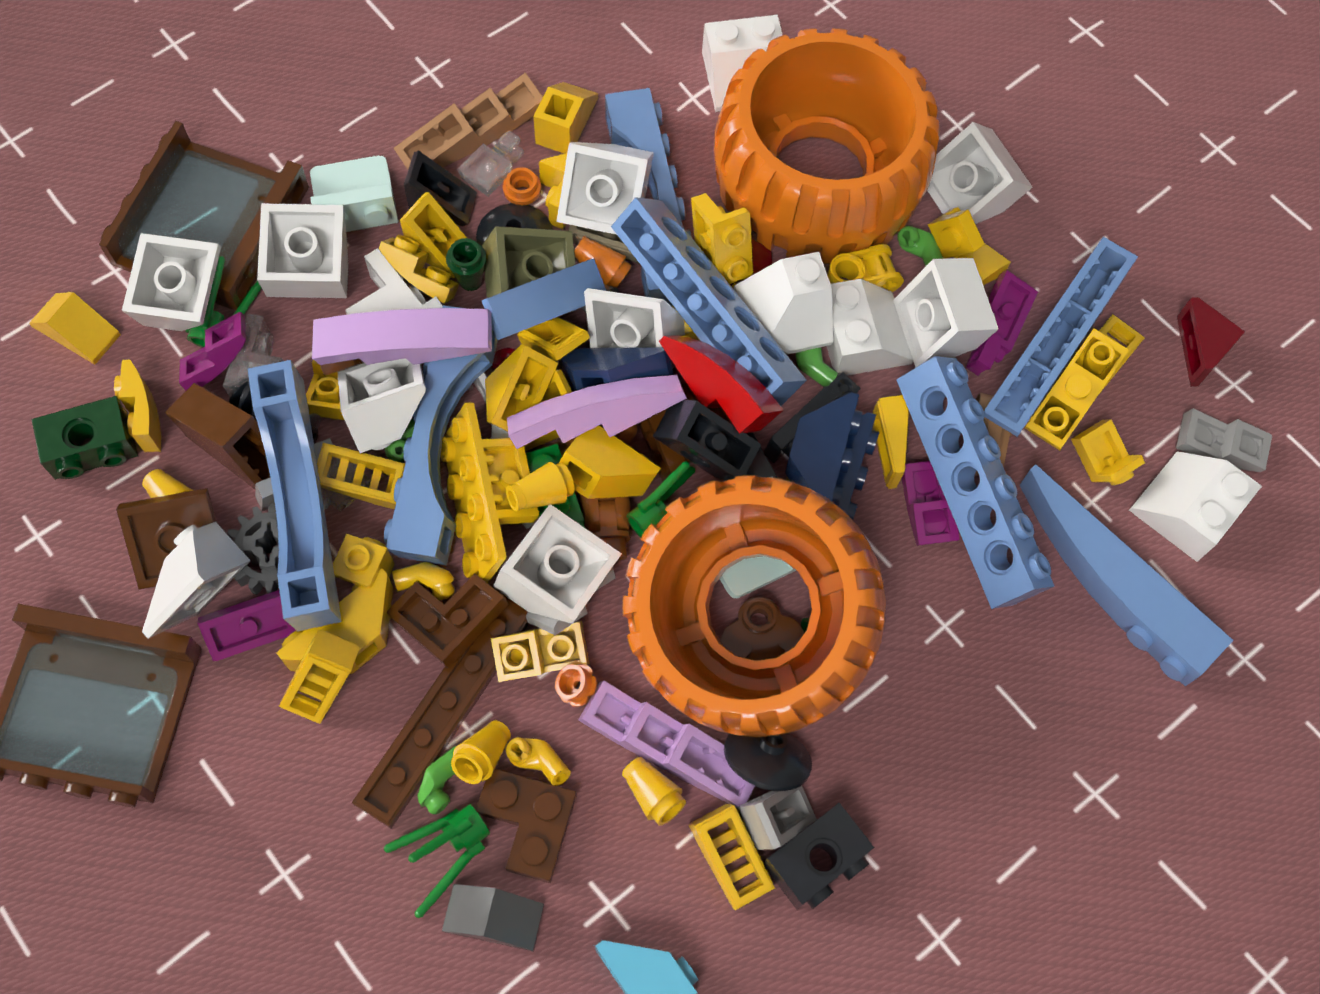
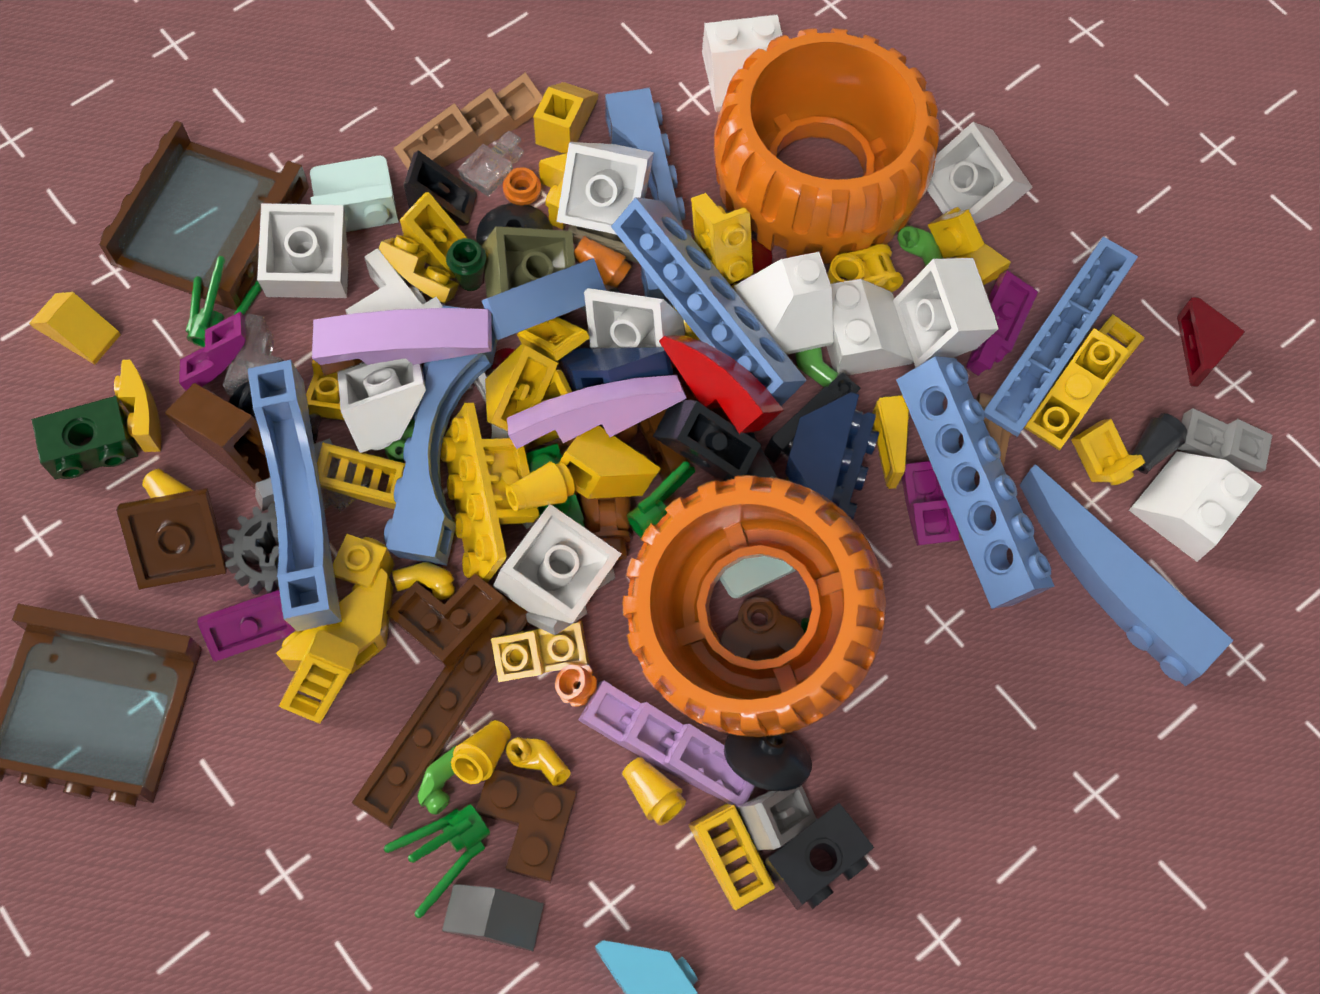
(171, 282): white slope -> none
(193, 576): white slope -> none
(1159, 440): none -> black cone

